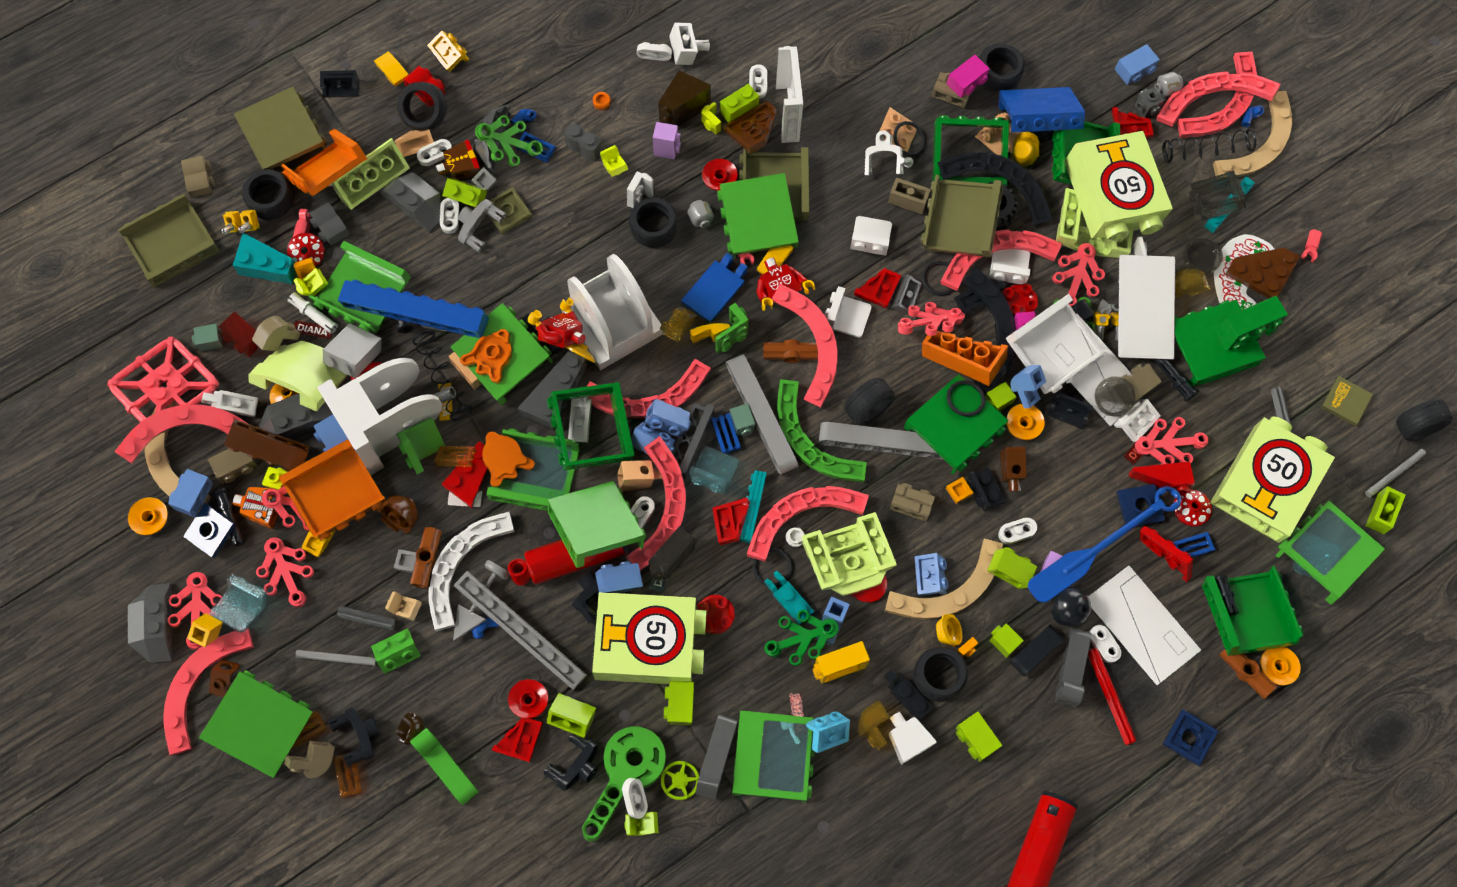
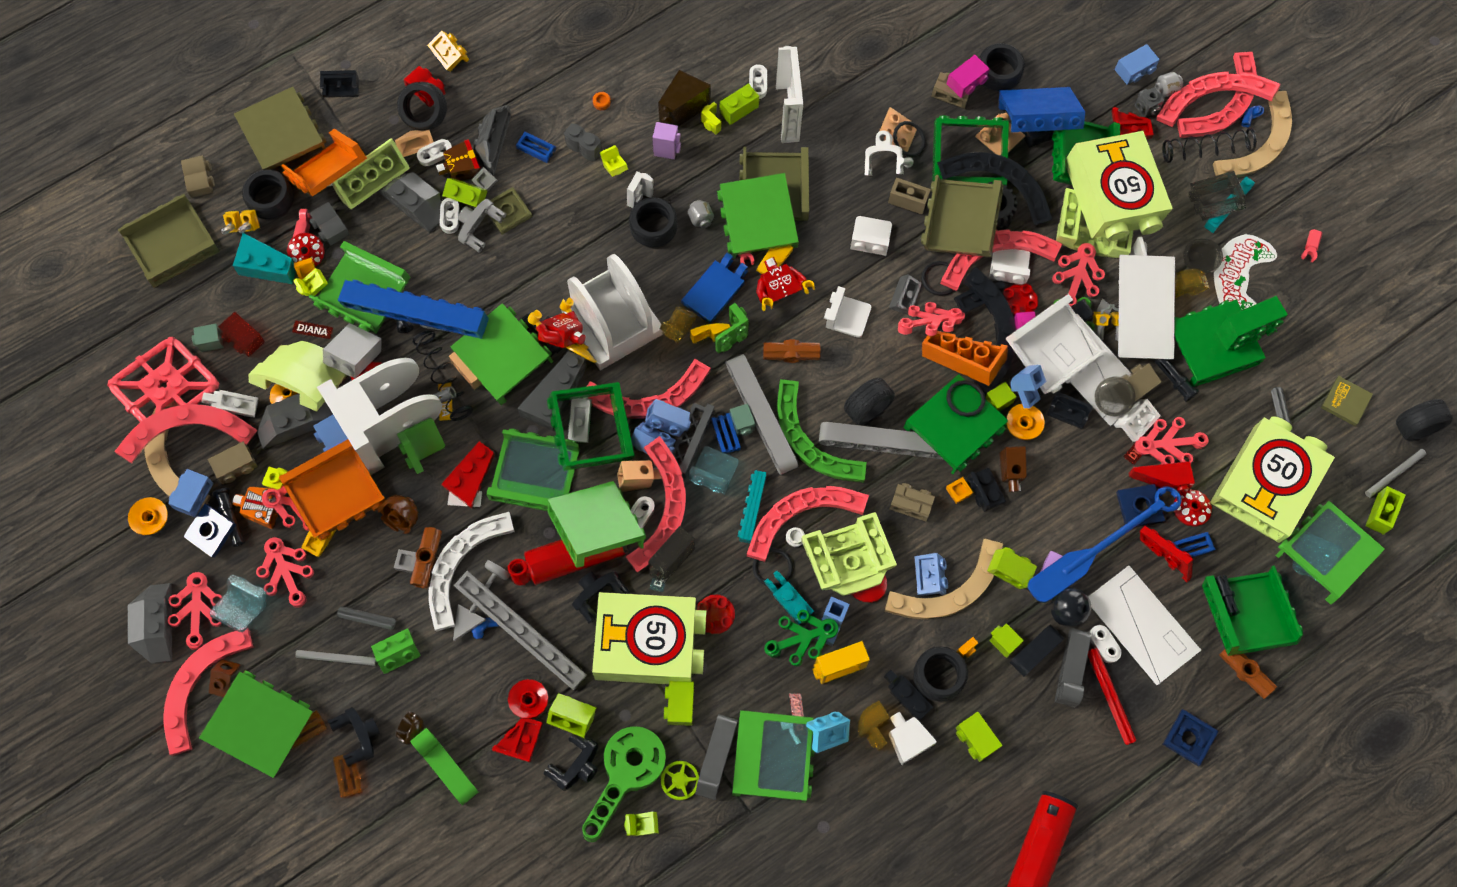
(204, 630): yellow brick -> none
(266, 445): reddish brown brick -> none
(272, 331): dark tan brick -> none
(307, 308): white pin -> none
(317, 760): dark tan brick -> none
(391, 68): yellow slope -> none
(403, 606): tan bracket -> none
(455, 459): clear orange tile -> none
(490, 355): orange tile -> none
(503, 457): orange tile -> none
(506, 140): bright green plant -> none
(524, 115): blue arm -> none
(619, 578): medium blue brick -> none
(634, 798): white plate -> none
(654, 51): white plate -> none
(685, 45): white brick -> none
(719, 168): red dish -> none
(730, 520): red wing -> none
(753, 127): reddish brown plate -> none
(824, 338): coral plate -> none
(879, 288): red wing -> none
(949, 630): yellow hat -> none
(1016, 530): white plate -> none
(1025, 149): yellow hat -> none
(1264, 271): reddish brown plate -> none
(1288, 664): light orange dish -> none

